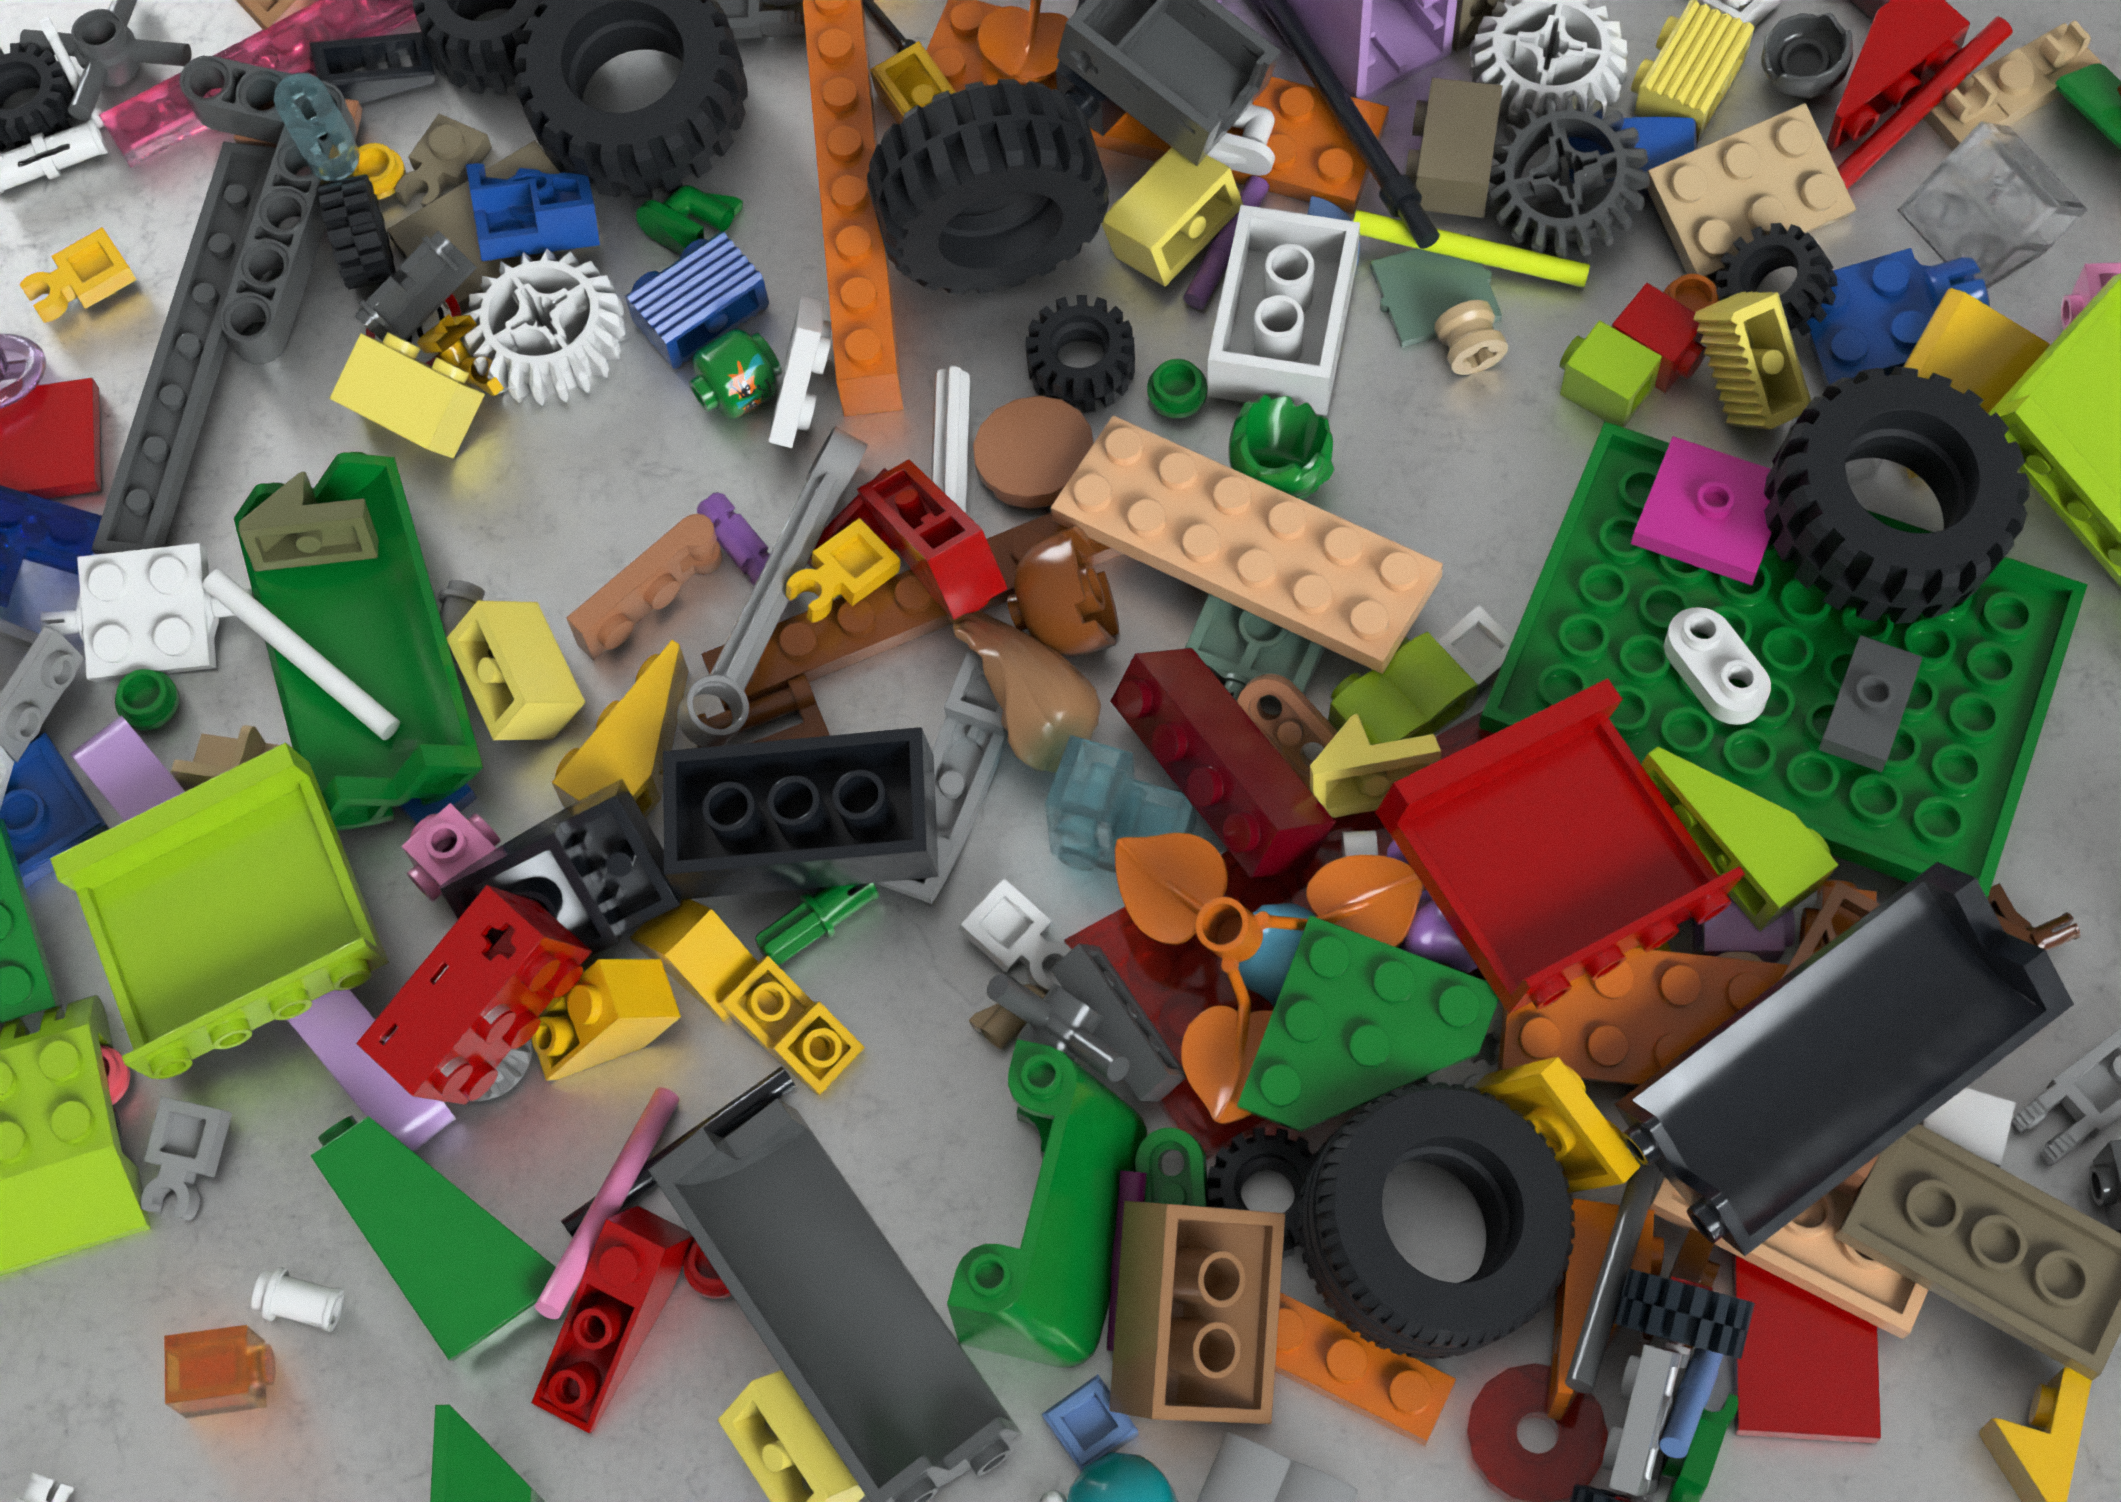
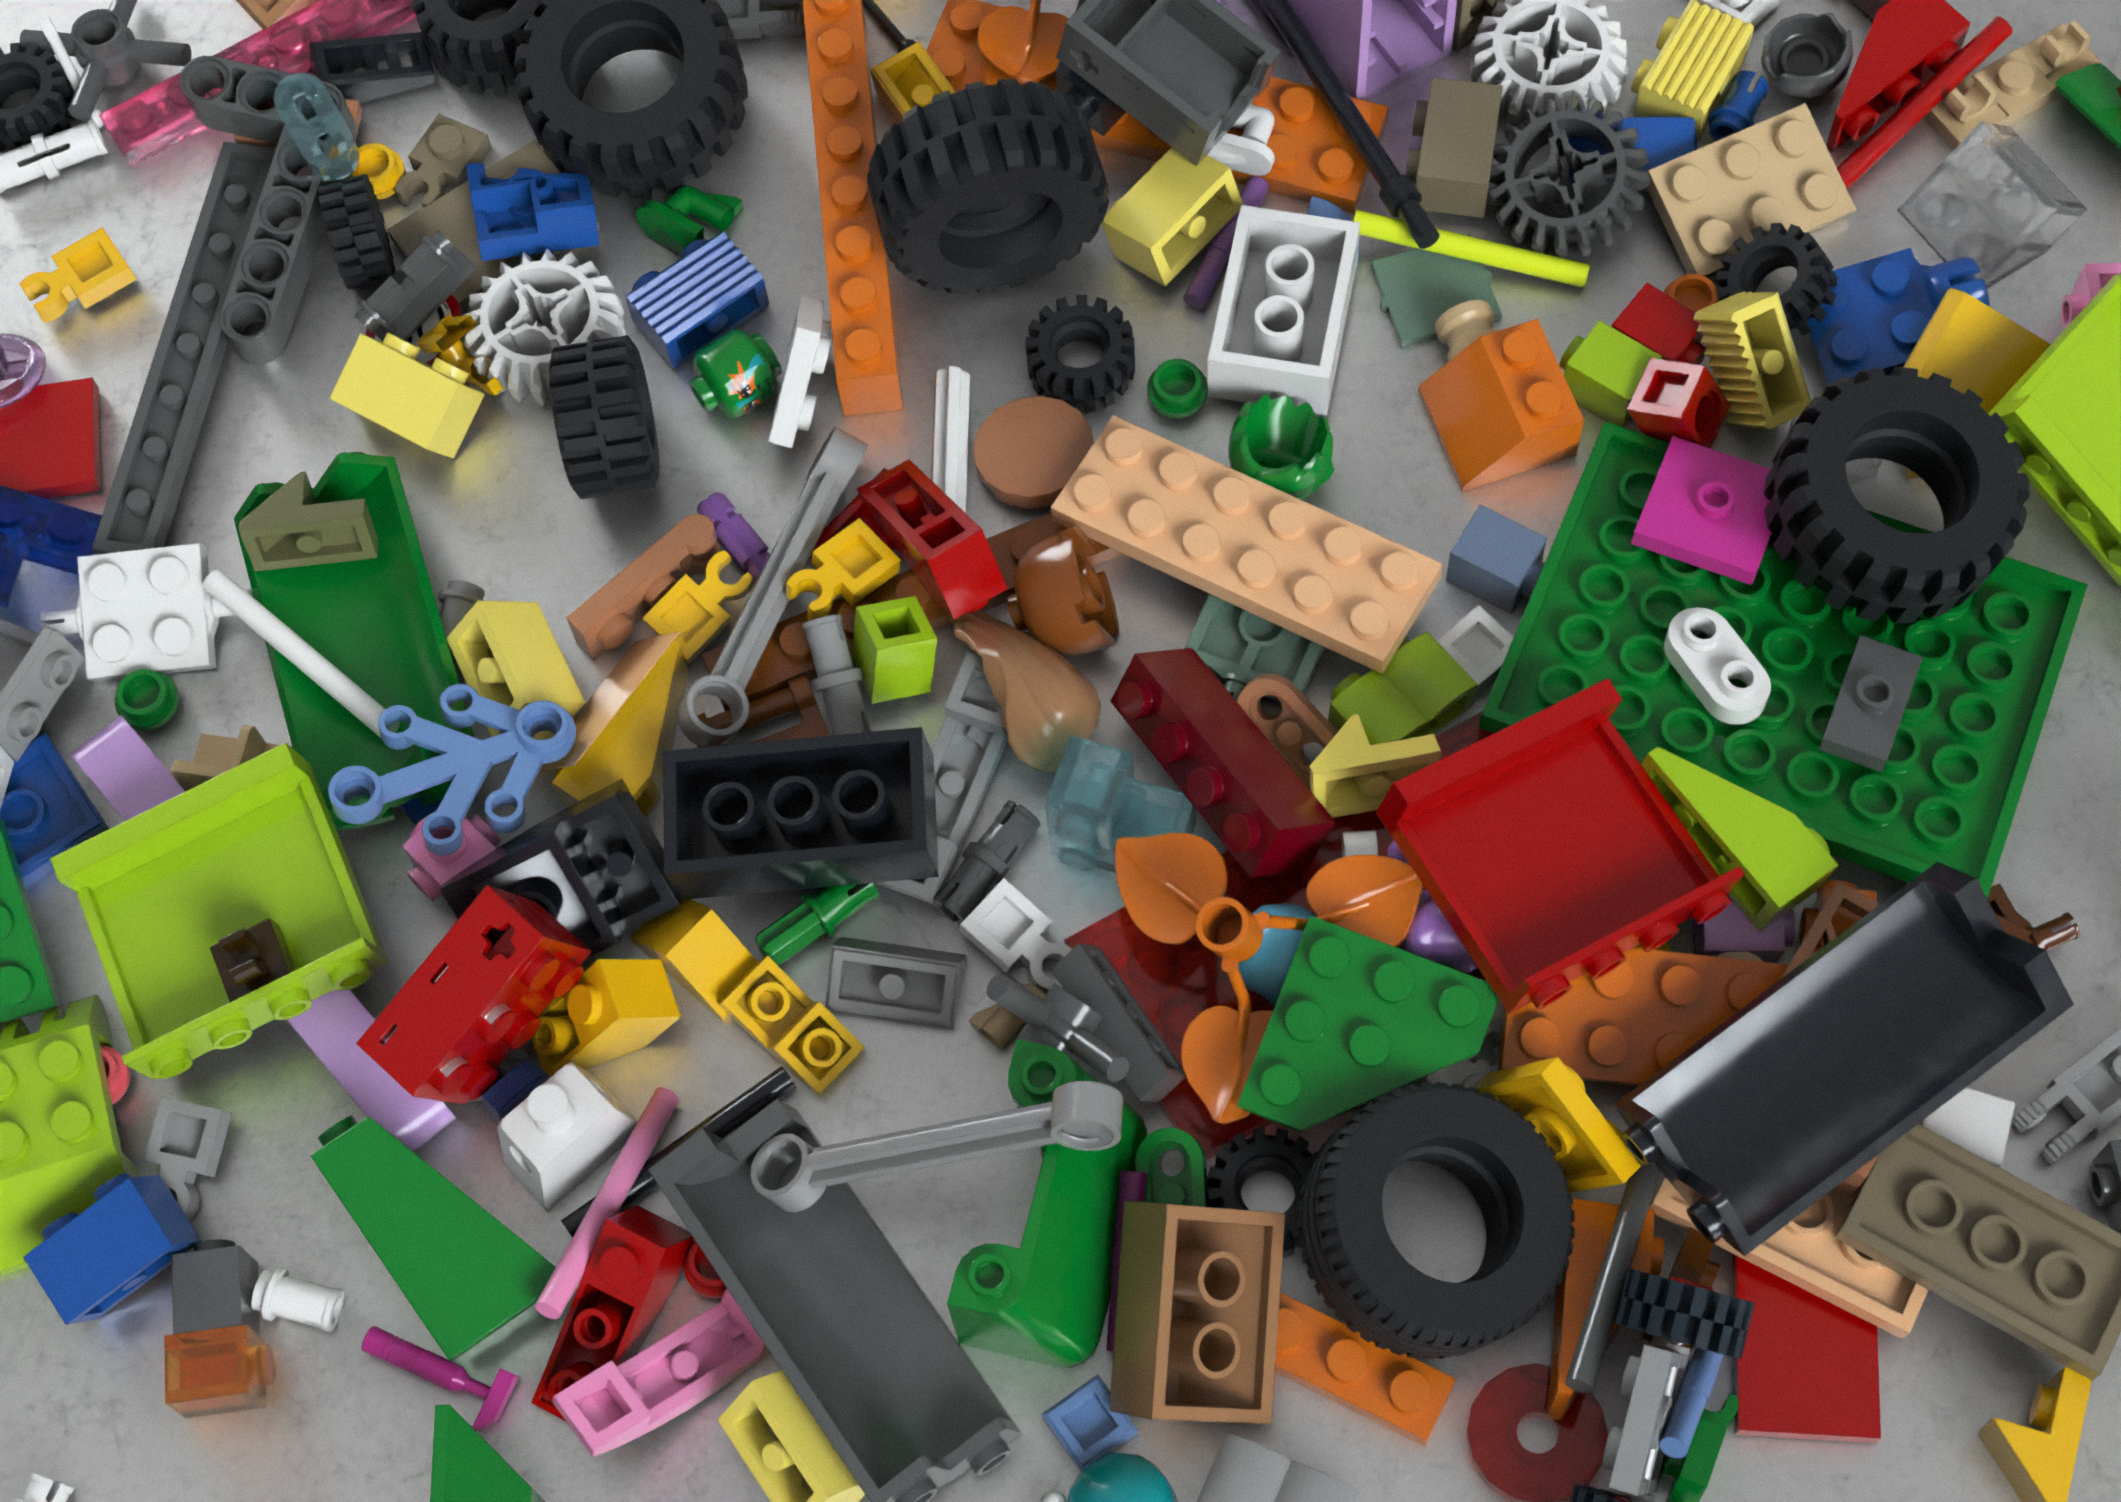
(111, 1247): none -> blue brick
(214, 1287): none -> dark grey brick
(252, 958): none -> dark brown tile
(442, 1373): none -> dark pink piece
(461, 760): none -> medium blue plant
(513, 1089): none -> blue tile
(563, 1133): none -> white torso
(603, 417): none -> black tyre
(613, 694): none -> light nougat sticker
(662, 1380): none -> bright pink slope
(697, 608): none -> yellow plate
(836, 675): none -> light grey pin
(894, 649): none -> lime brick
(895, 981): none -> light grey slope
(986, 862): none -> dark grey pin
(1079, 1118): none -> light grey piece
(1496, 559): none -> sand blue brick
(1503, 407): none -> orange slope
(1678, 402): none -> red brick
(1738, 106): none -> blue pin

